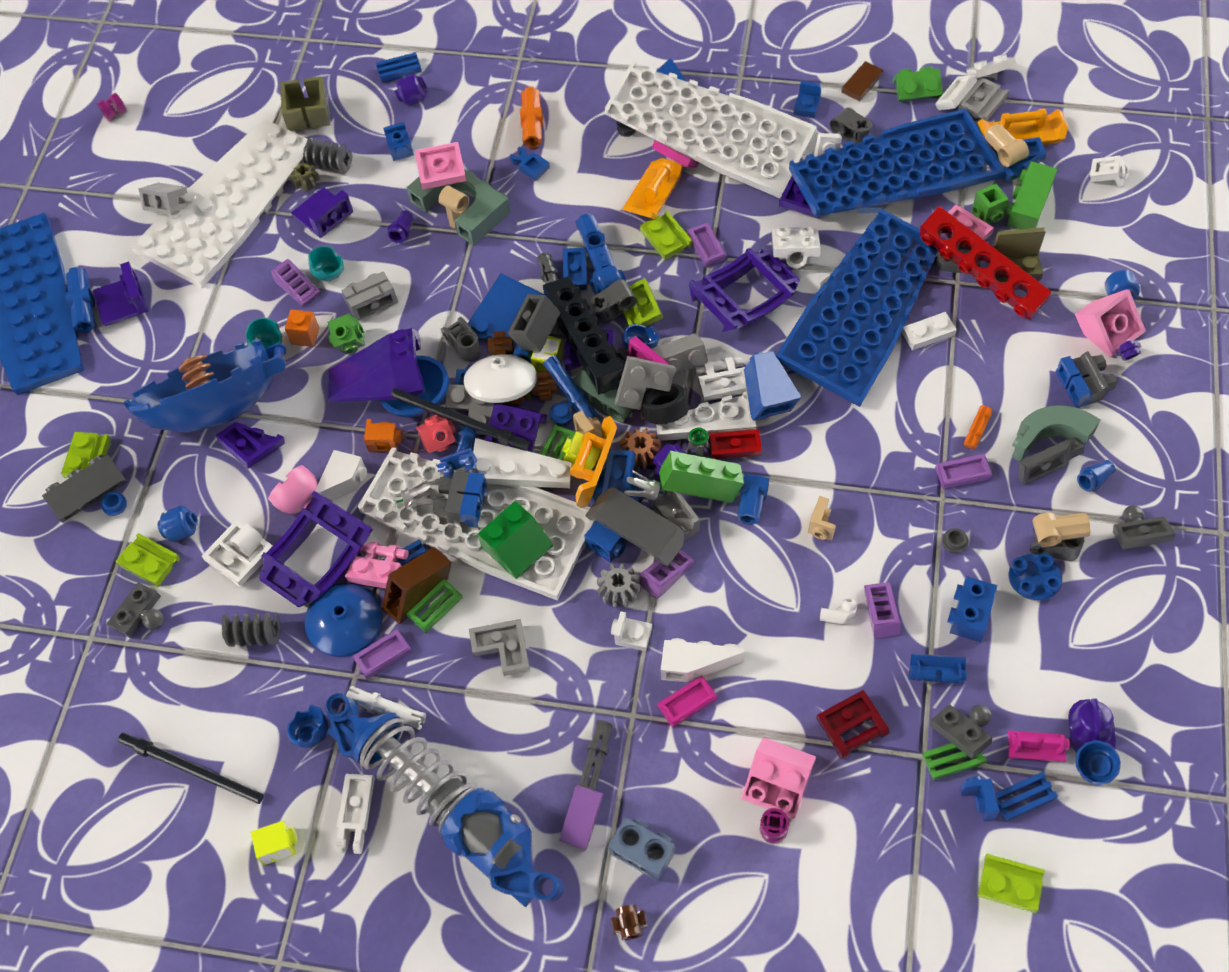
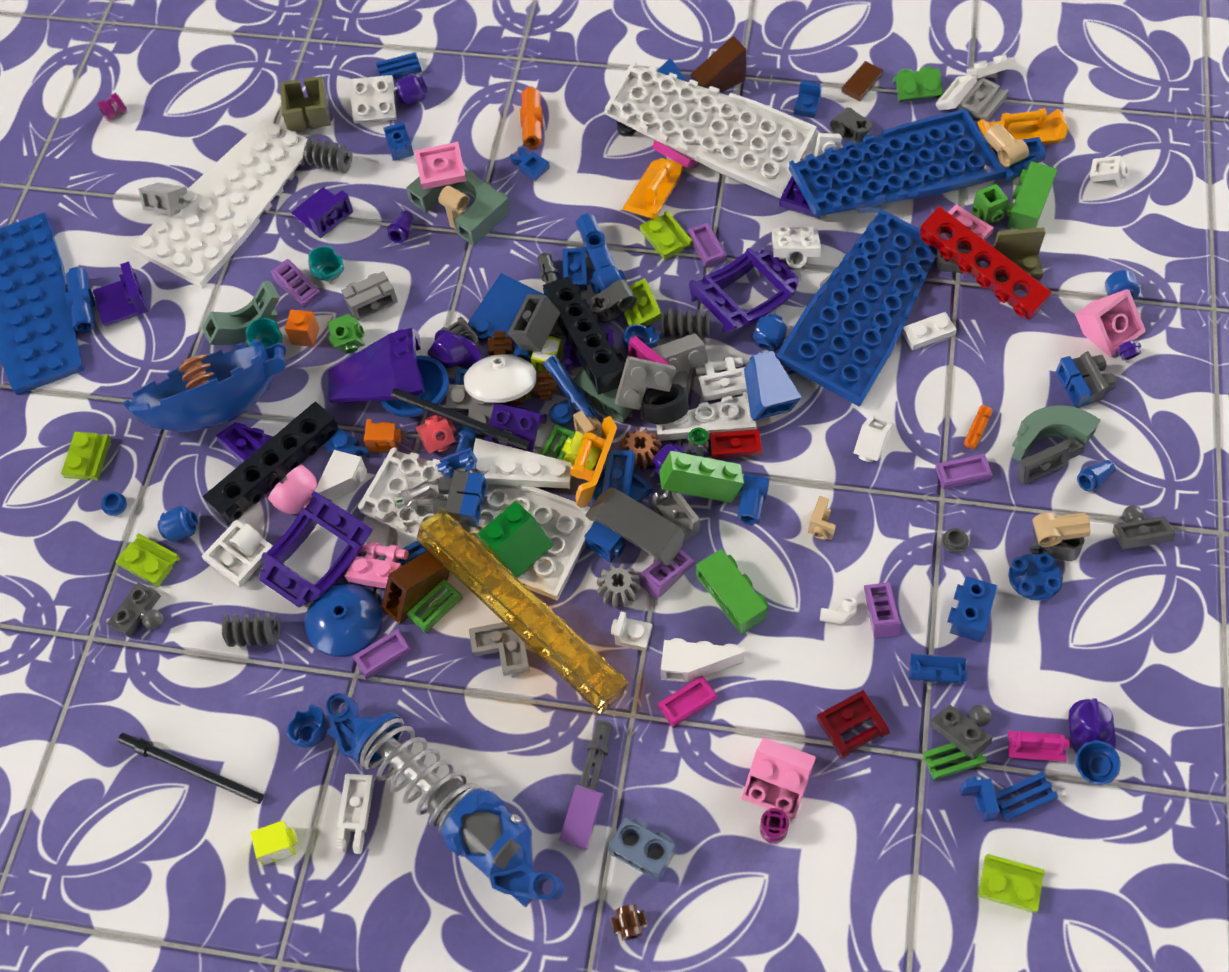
(83, 487): dark grey brick -> none
(231, 327): none -> sand green arch
(259, 464): none -> black brick
(305, 177): olive gear -> none
(345, 443): none -> blue plate
(373, 99): none -> white plate
(376, 704): white pin -> none
(454, 350): none -> dark purple piece
(522, 611): none -> clear yellow brick
(650, 487): flat silver piece -> none
(685, 323): none -> dark grey piece
(723, 68): none -> reddish brown slope
(732, 591): none -> bright green brick
(770, 332): none -> blue head
(872, 439): none -> white slope

